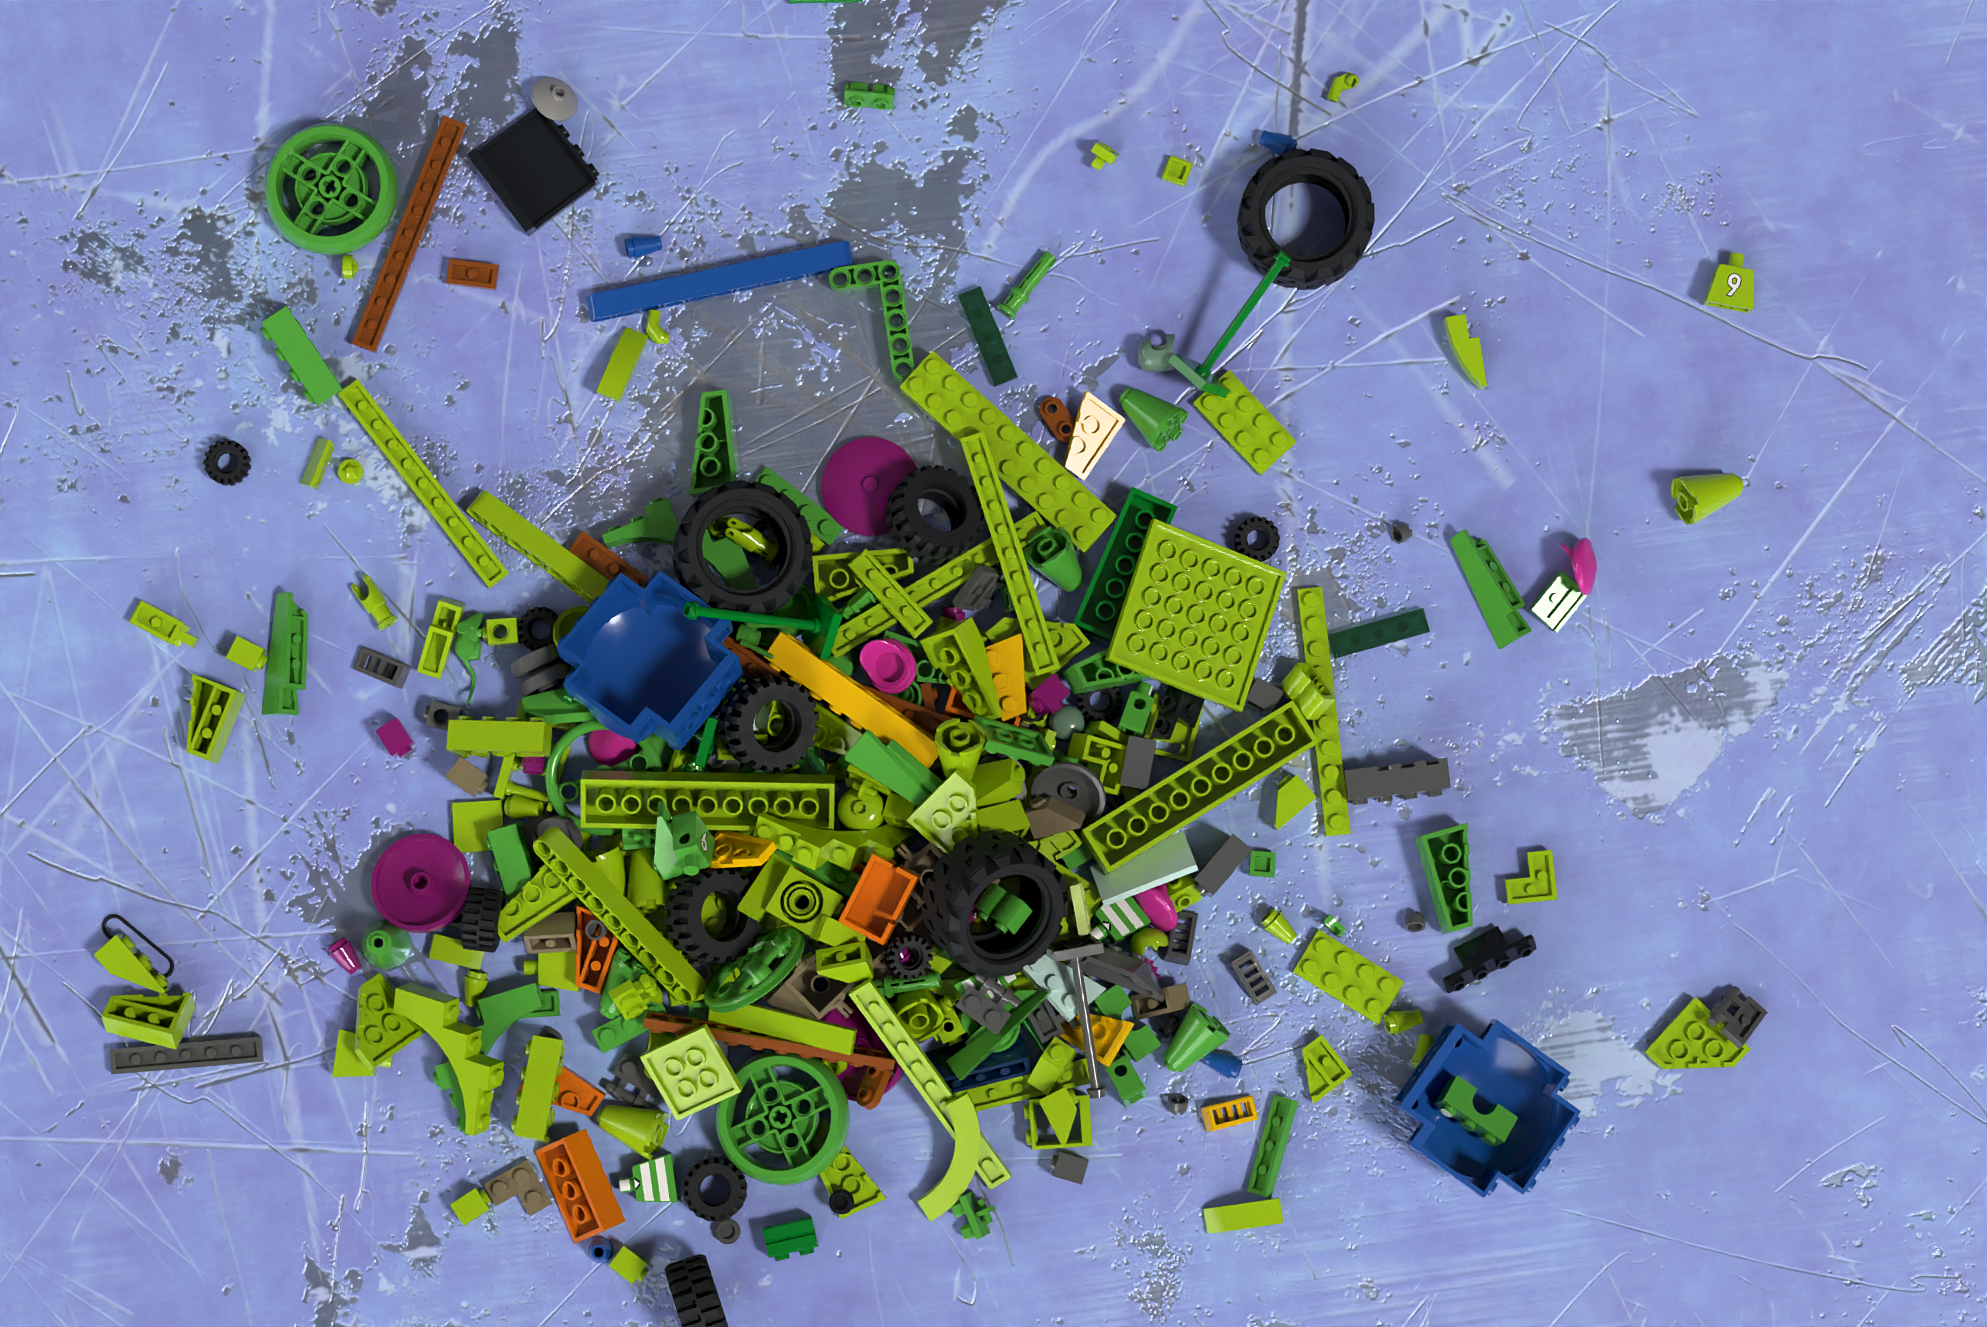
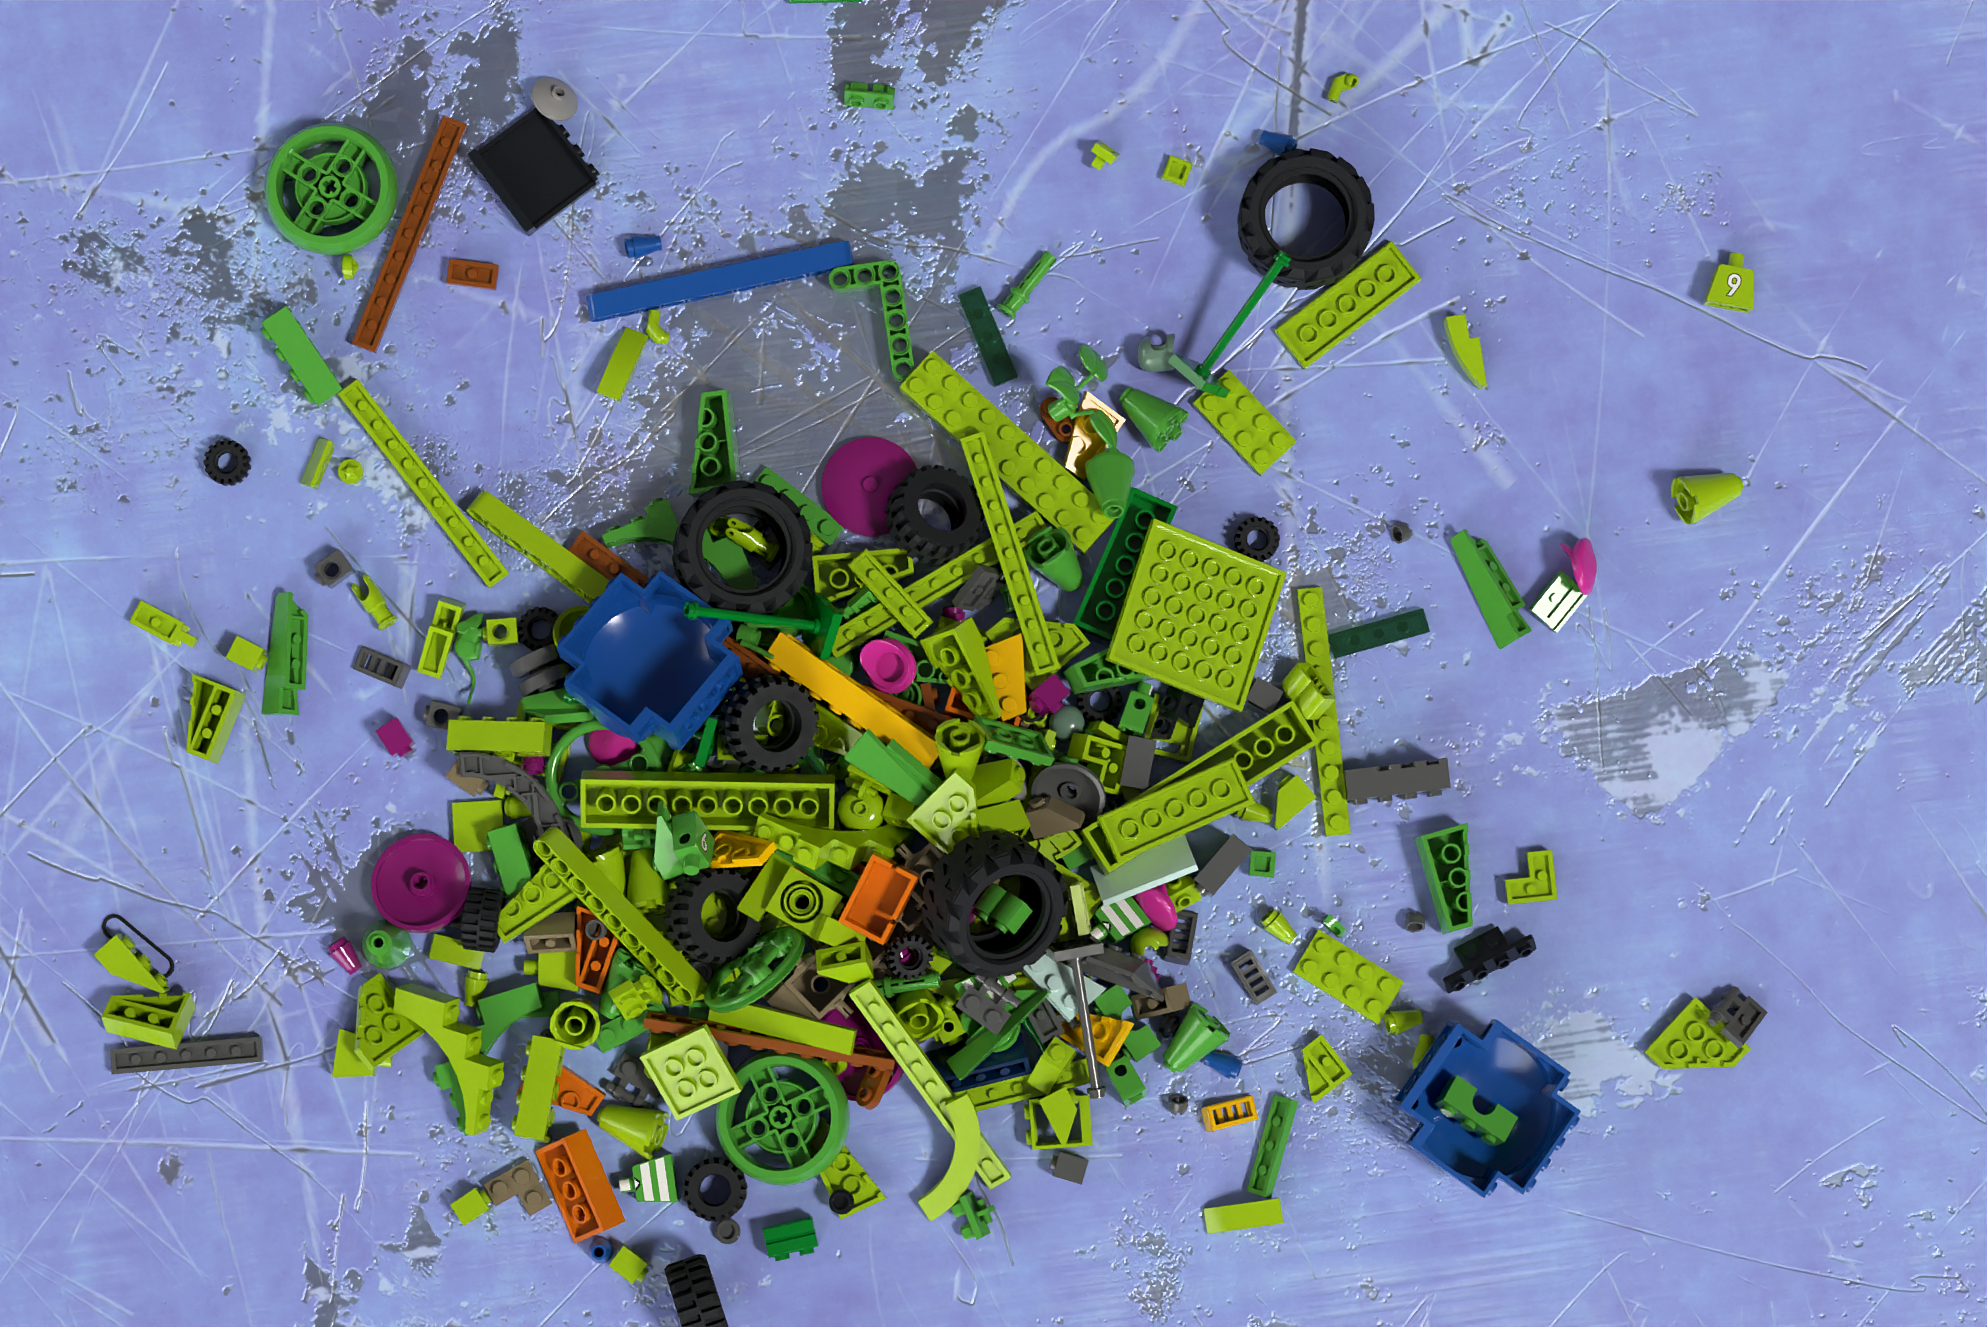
(345, 569): none -> dark grey brick
(518, 782): none -> dark grey tile
(575, 1024): none -> lime cone
(1064, 384): none -> bright green plant
(1111, 480): none -> bright green cone
(1175, 810): none -> lime tile
(1255, 813): none -> lime cone
(1348, 305): none -> lime tile

